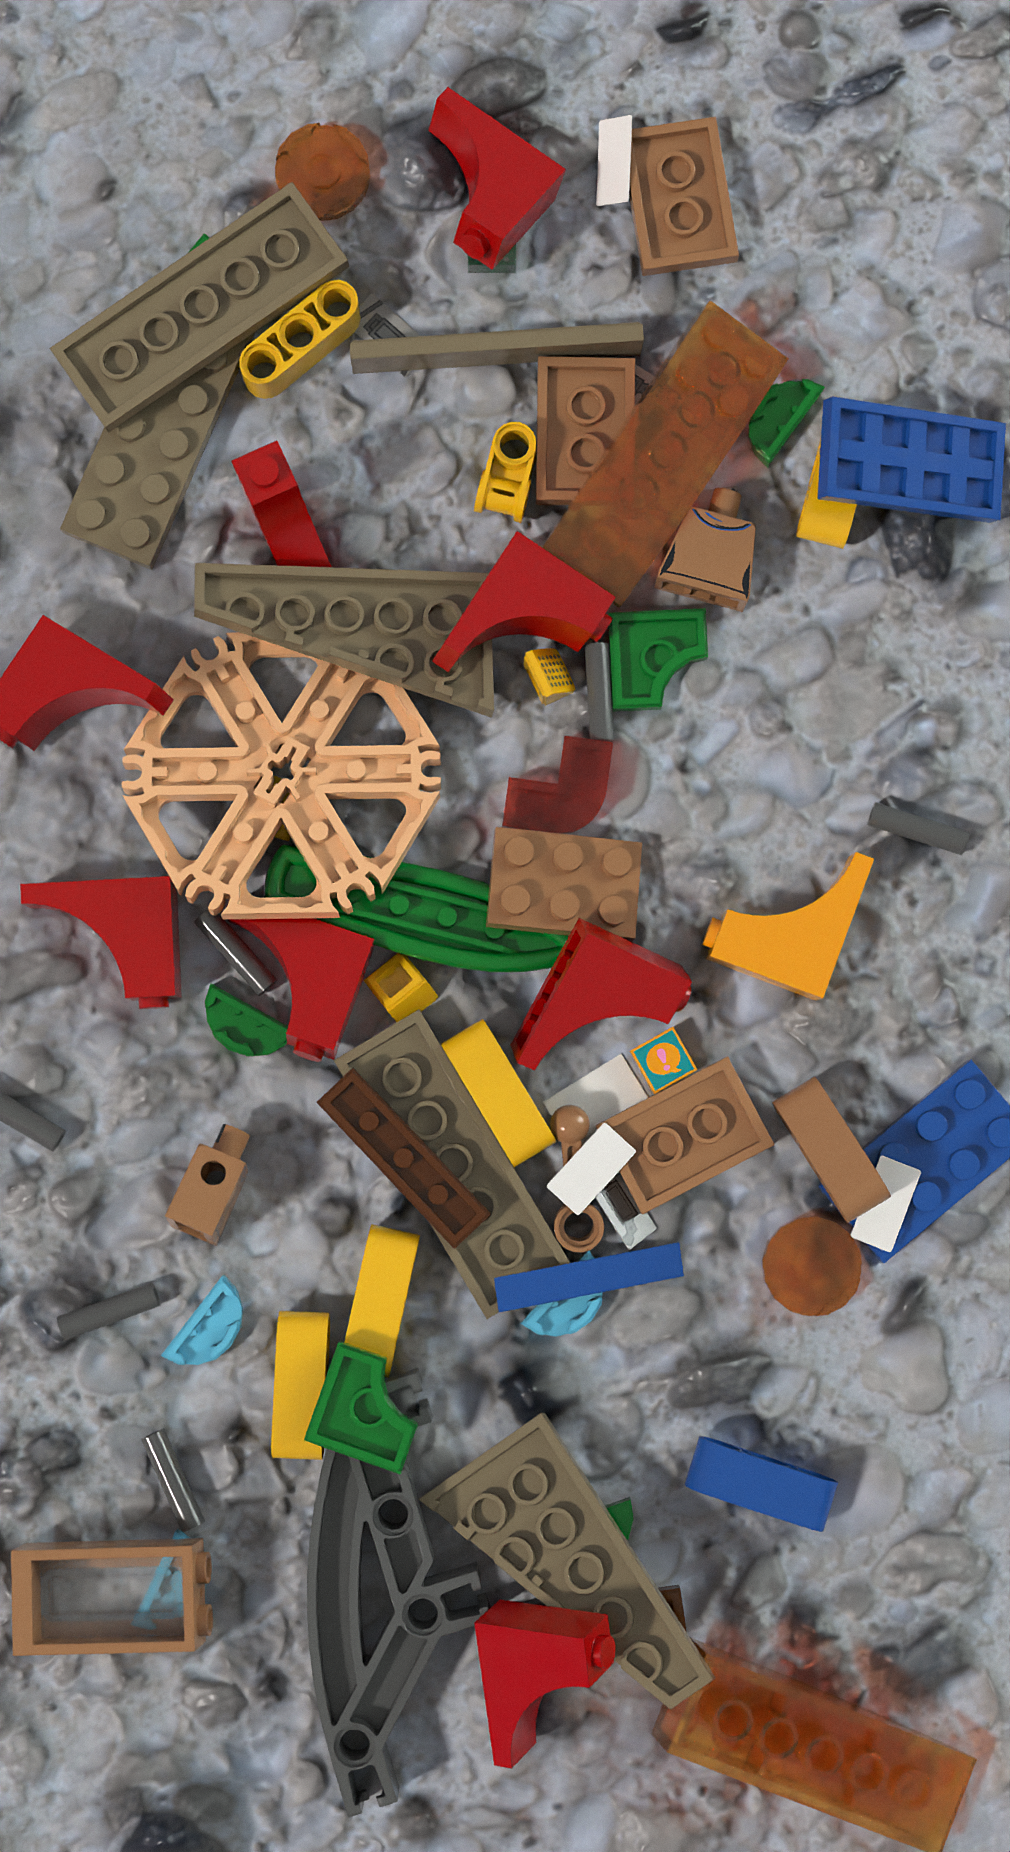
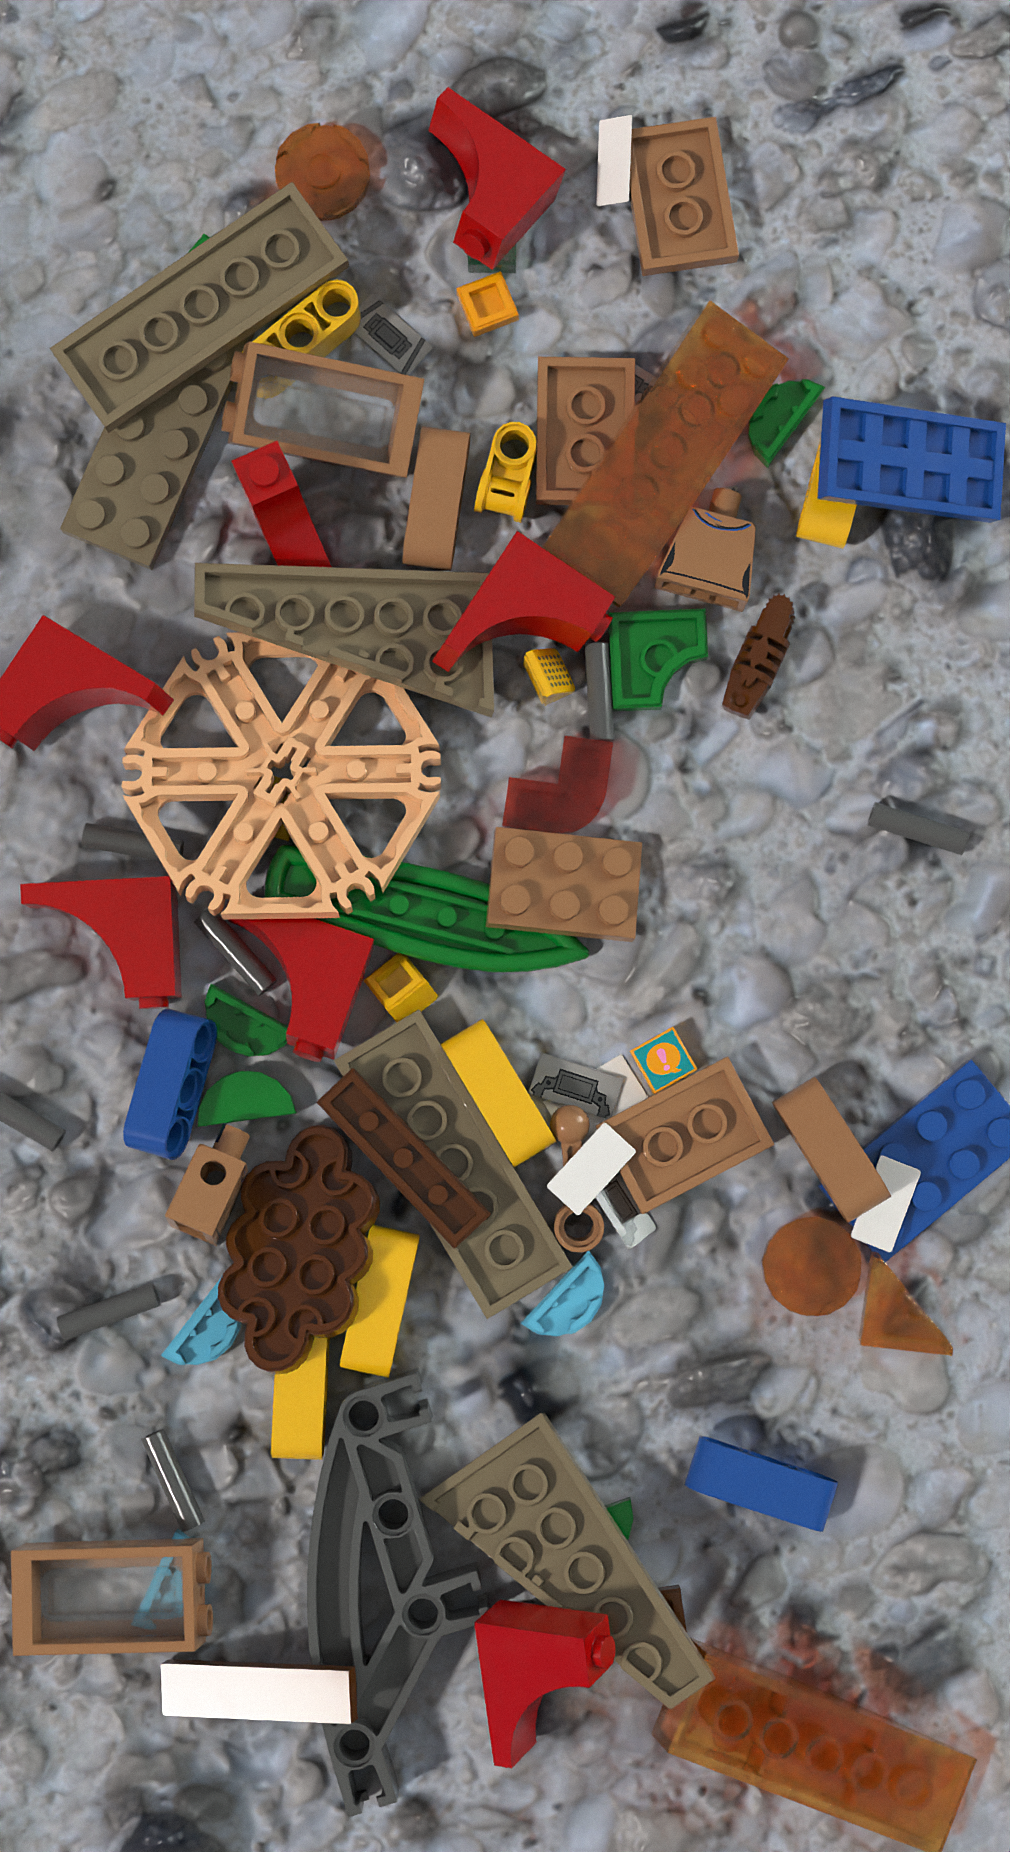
(122, 841): none -> dark grey piece
(170, 1084): none -> blue beam
(243, 1098): none -> green tile
(259, 1691): none -> tile
(299, 1249): none -> reddish brown plate
(323, 409): none -> piece
(357, 1413): green tile -> none
(436, 498): none -> medium nougat beam
(487, 304): none -> light orange tile
(495, 347): dark tan tile -> none
(575, 1085): none -> sticker
(588, 1277): blue sticker -> none
(597, 980): red arch -> none
(759, 658): none -> reddish brown hinge
(794, 947): light orange arch -> none
(895, 1317): none -> clear orange tile

